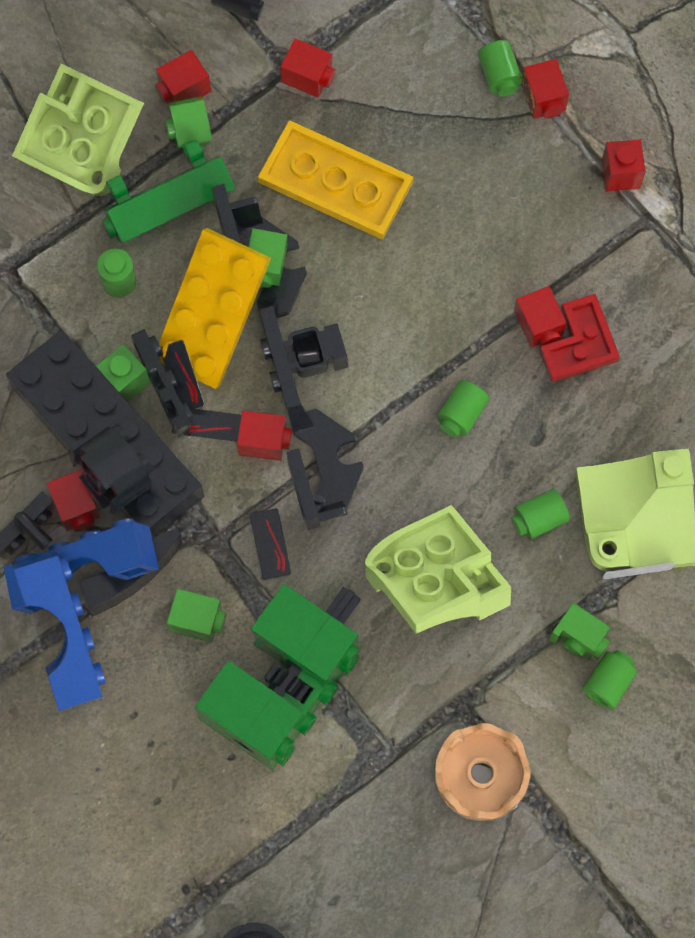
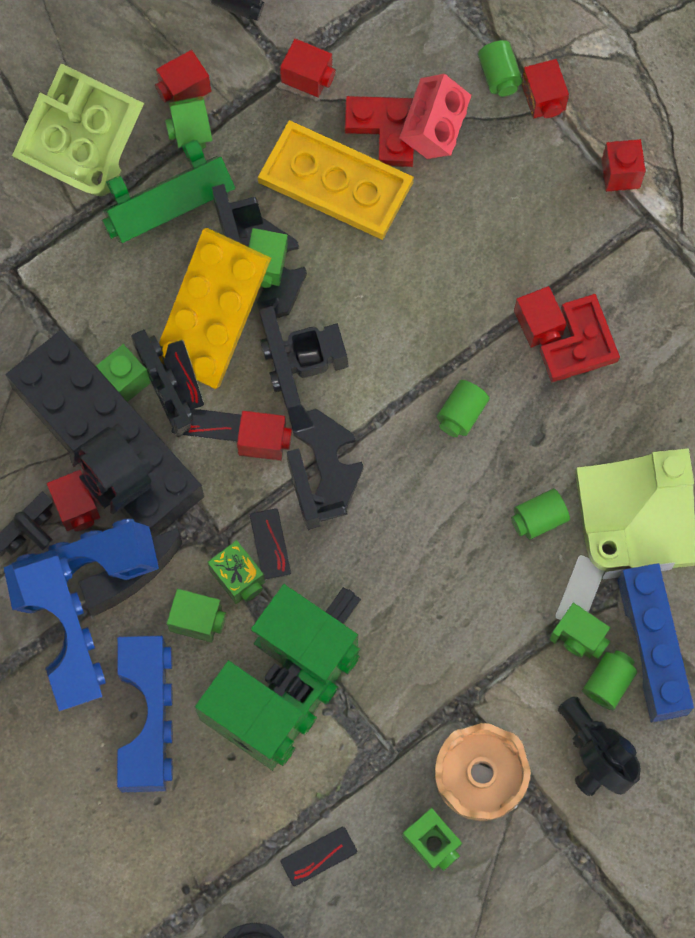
(116, 272): bright green brick -> none
(143, 762): none -> blue arch
(237, 573): none -> bright green brick
(318, 856): none -> black sticker
(381, 117): none -> red plate
(428, 827): none -> bright green brick
(435, 116): none -> coral brick
(437, 572): yellowish green slope -> none
(581, 586): none -> white sticker
(604, 752): none -> black pin
(661, 659): none -> blue arch

